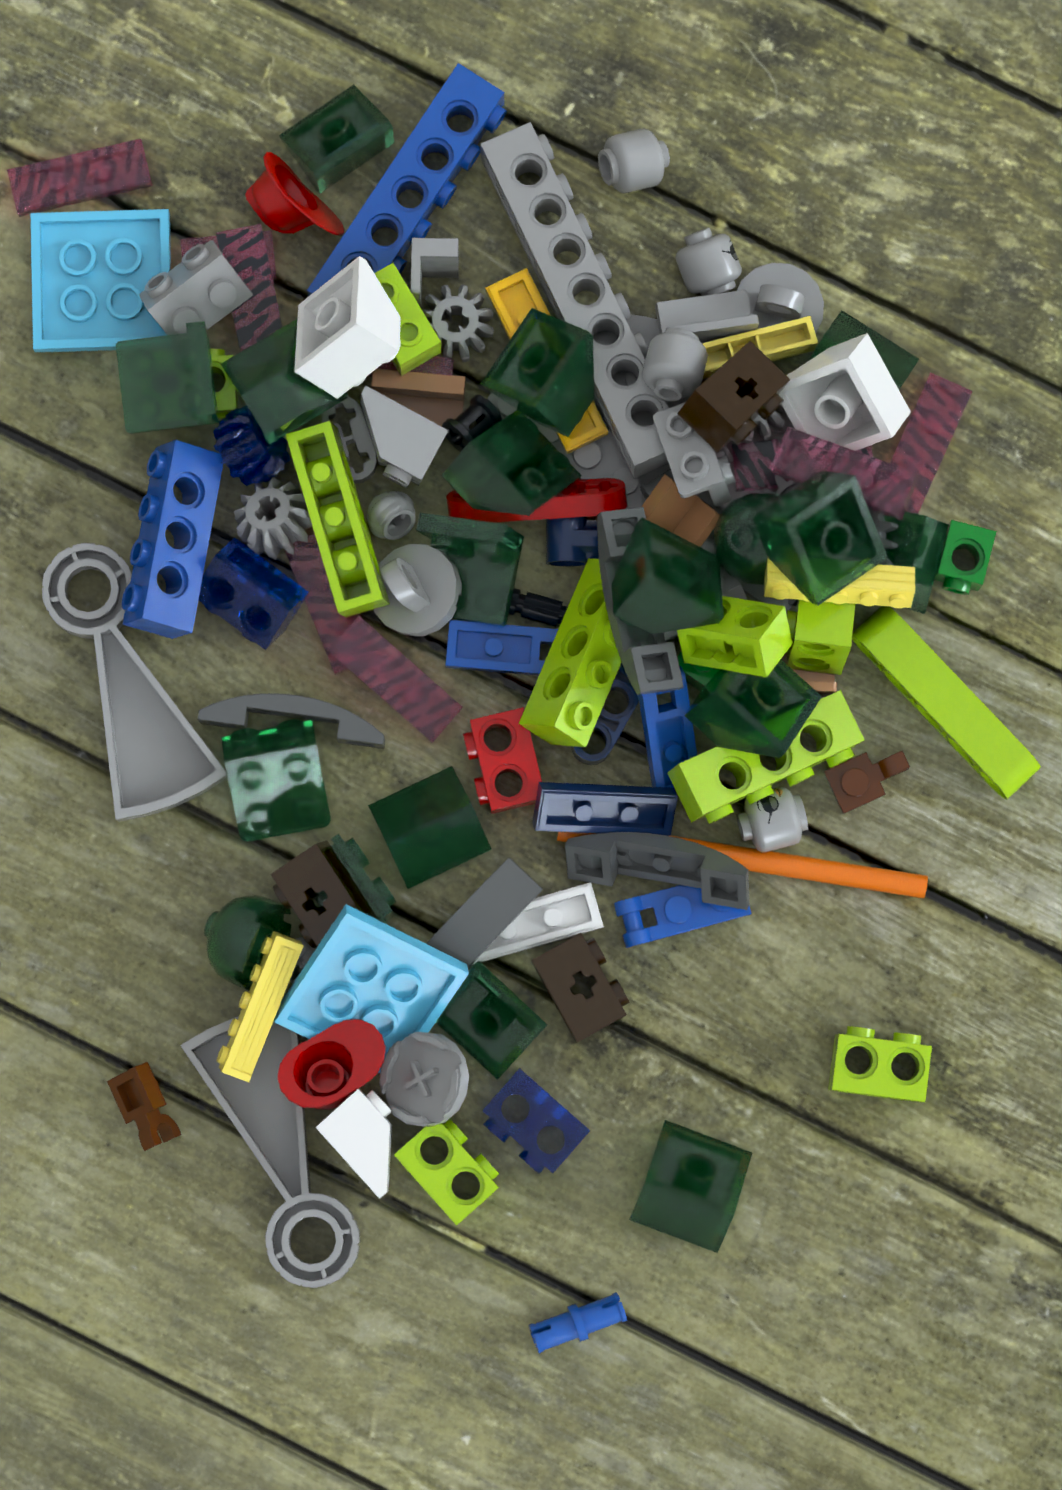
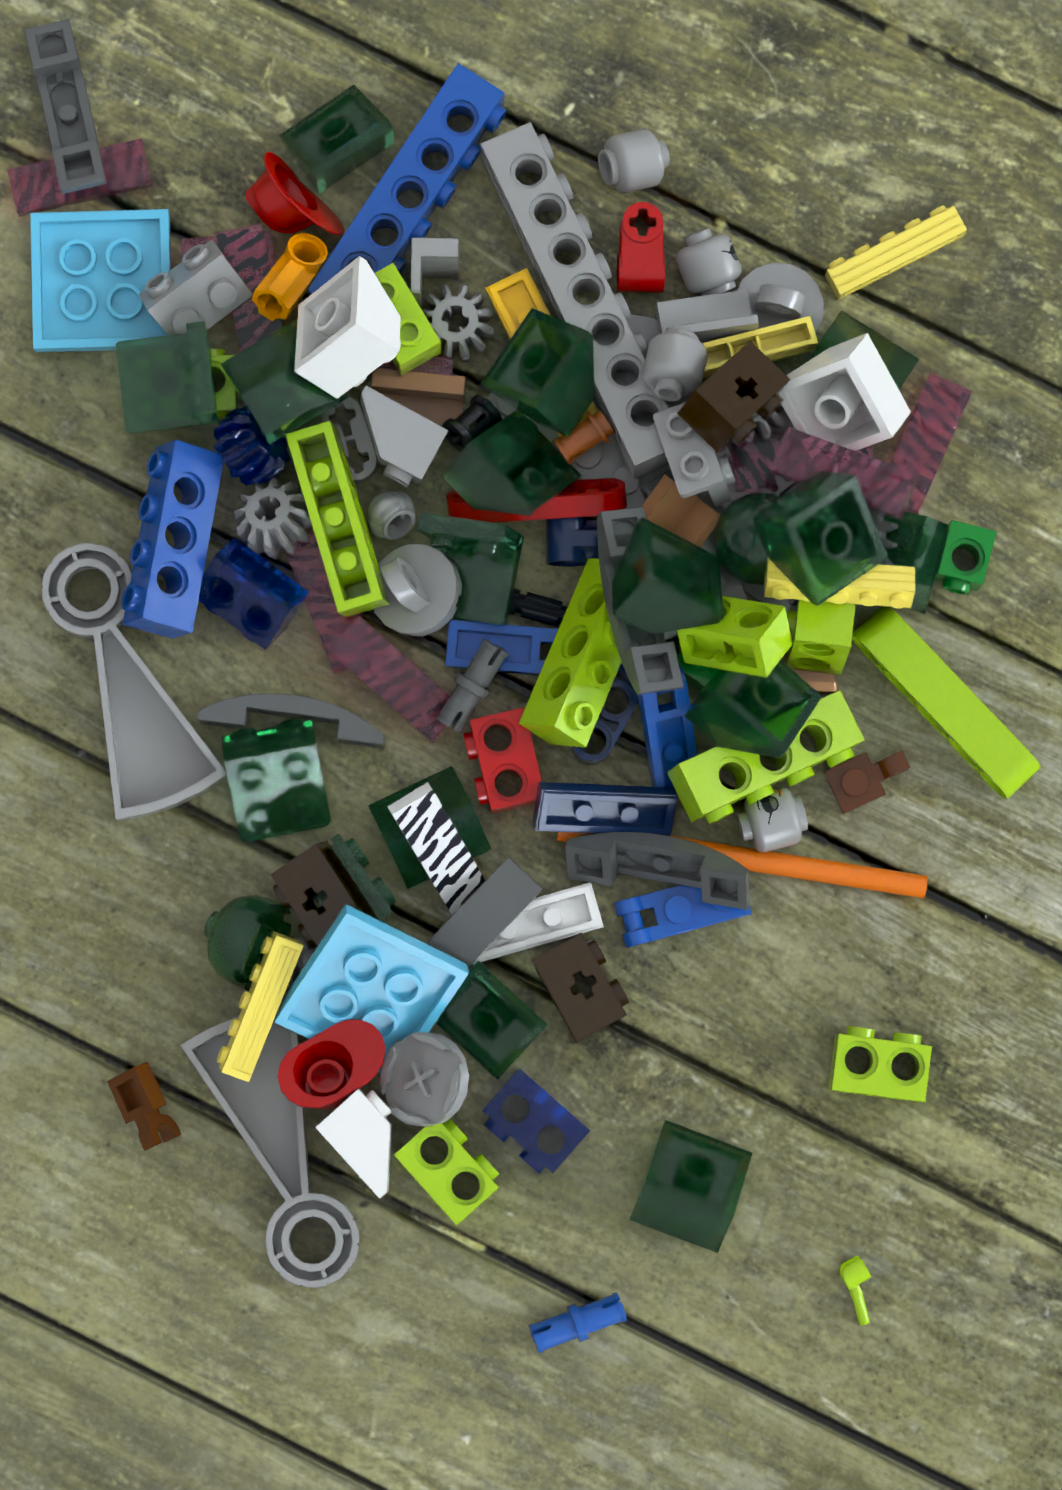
(66, 106): none -> dark grey slope
(290, 276): none -> light orange piece
(437, 846): none -> tile
(472, 685): none -> dark grey pin
(584, 436): none -> dark orange pin
(641, 257): none -> red piece
(852, 1274): none -> lime hand
(895, 251): none -> light yellow piece

